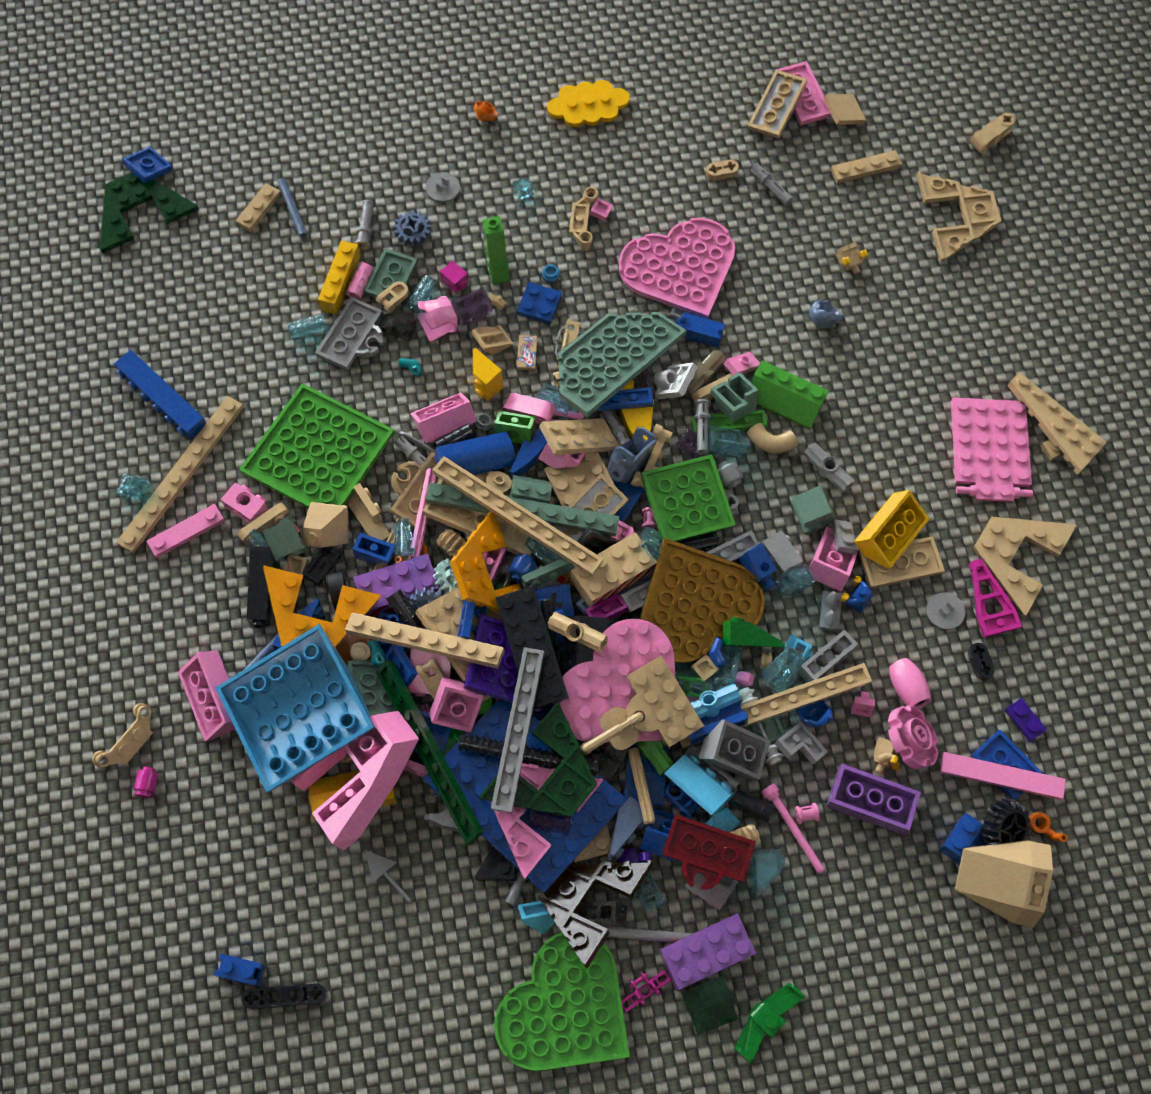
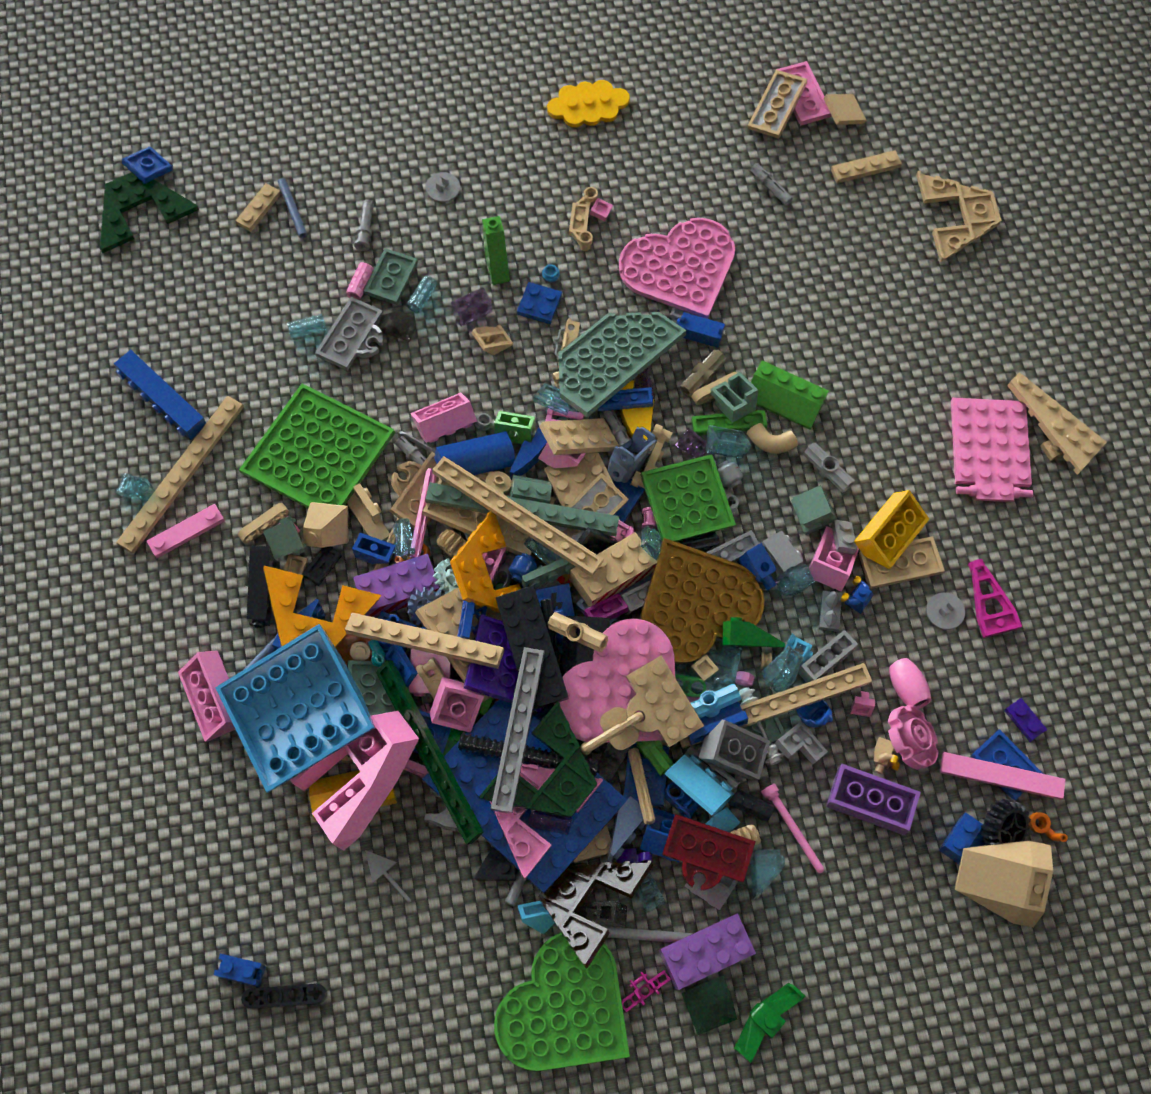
(129, 742): tan plate -> none
(145, 782): dark pink brick -> none
(237, 496): bright pink brick -> none
(257, 538): clear light blue plate -> none
(335, 584): black tyre -> none
(339, 277): yellow brick -> none
(397, 291): tan plate -> none
(403, 609): black axle -> none
(412, 228): sand blue gear -> none
(412, 364): teal arm -> none
(438, 318): bright pink piece -> none
(454, 277): dark pink brick -> none
(461, 434): black axle -> none
(485, 111): orange plate -> none
(486, 376): yellow slope -> none
(498, 301): tan piece -> none
(523, 188): clear light blue plate -> none
(527, 352): tile -> none
(530, 406): bright pink beam -> none
(674, 380): white plate -> none
(702, 419): light grey pin -> none
(716, 654): blue arm -> none
(722, 170): tan beam -> none
(742, 363): bright pink plate -> none
(807, 813): bright pink bush -> none
(824, 315): sand blue hair -> none
(850, 257): tan piece -> none
(977, 663): black beam -> none
(992, 132): tan piece -> none
(1000, 543): tan wing -> none

